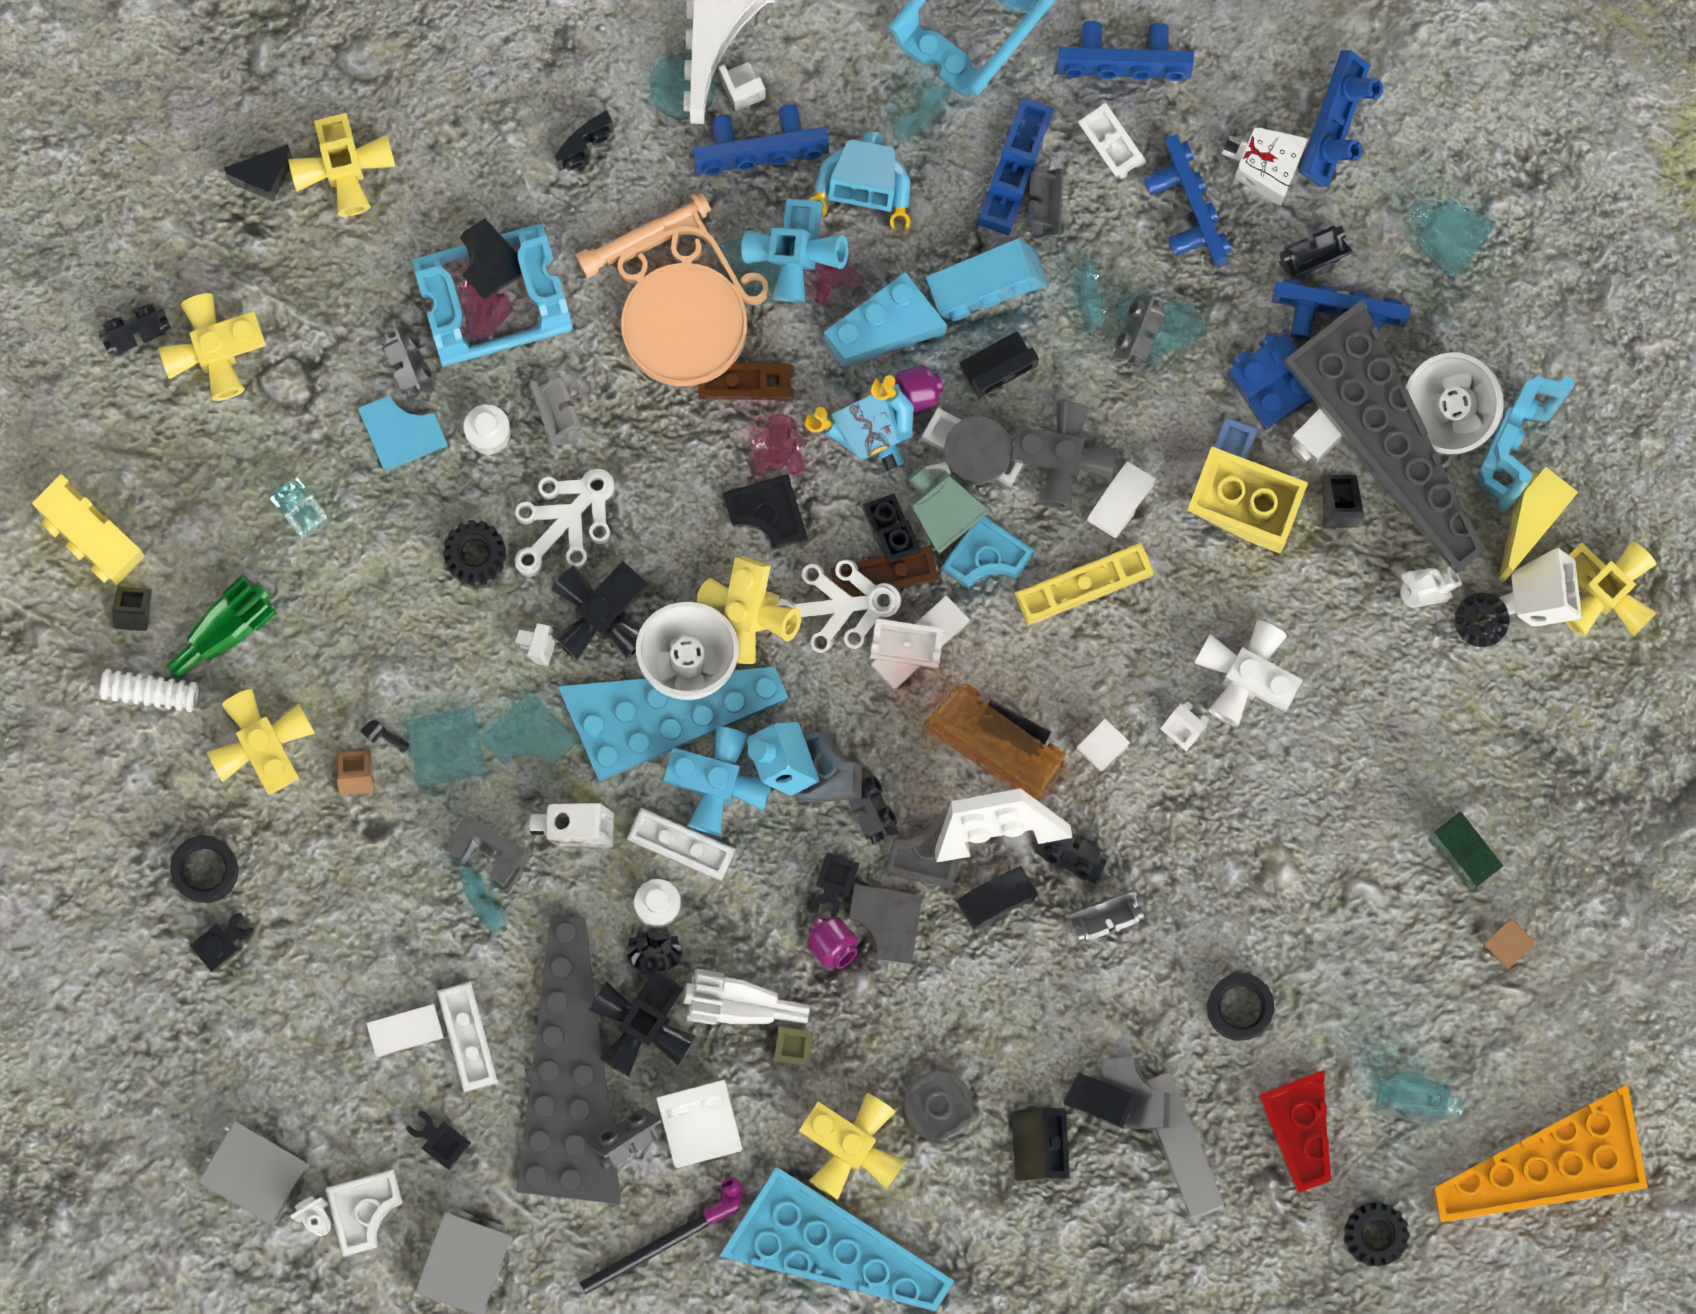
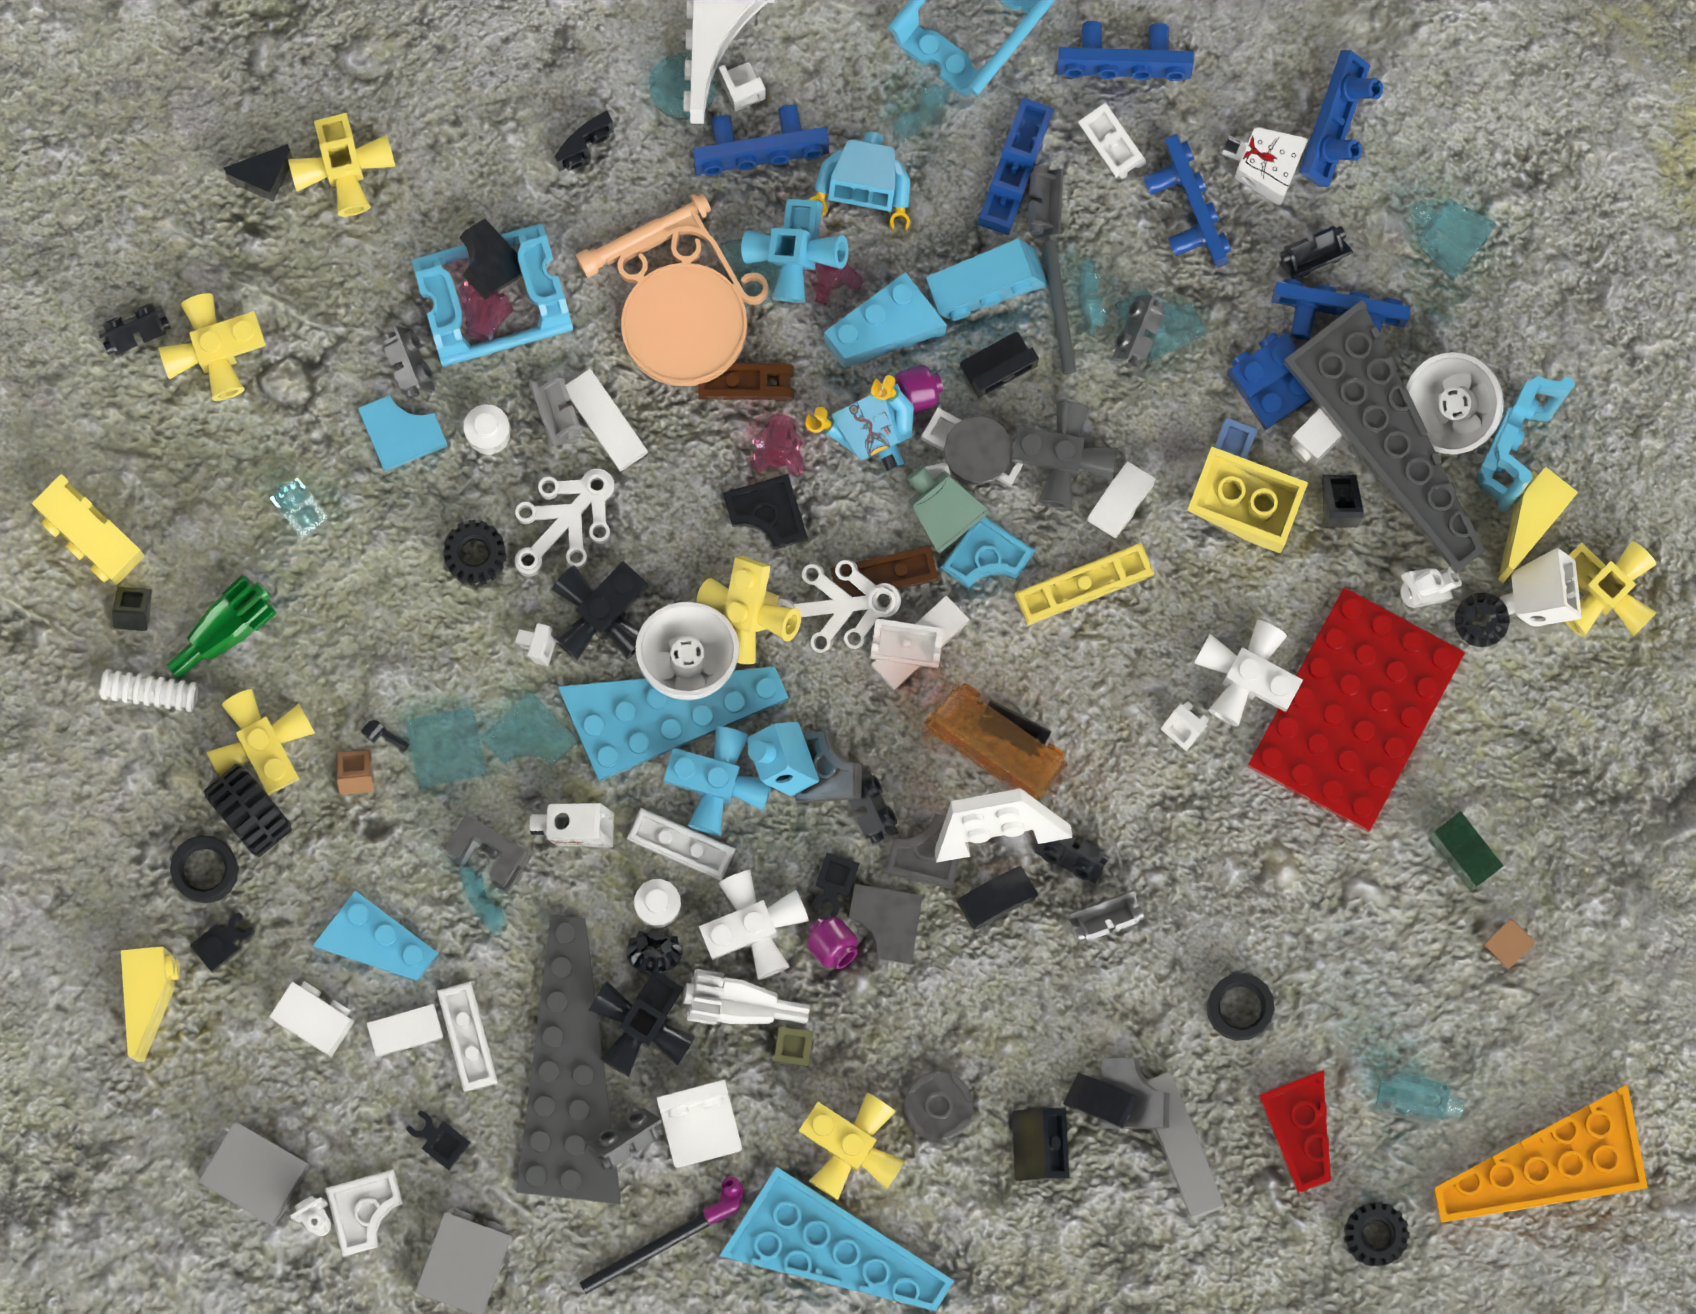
(147, 990): none -> light yellow slope
(248, 810): none -> black tyre
(312, 1018): none -> white brick
(374, 938): none -> medium azure wing
(605, 420): none -> white tile
(752, 925): none -> white brick
(890, 528): black slope -> none
(1059, 307): none -> dark grey bar
(1102, 745): white panel -> none
(1357, 709): none -> red plate

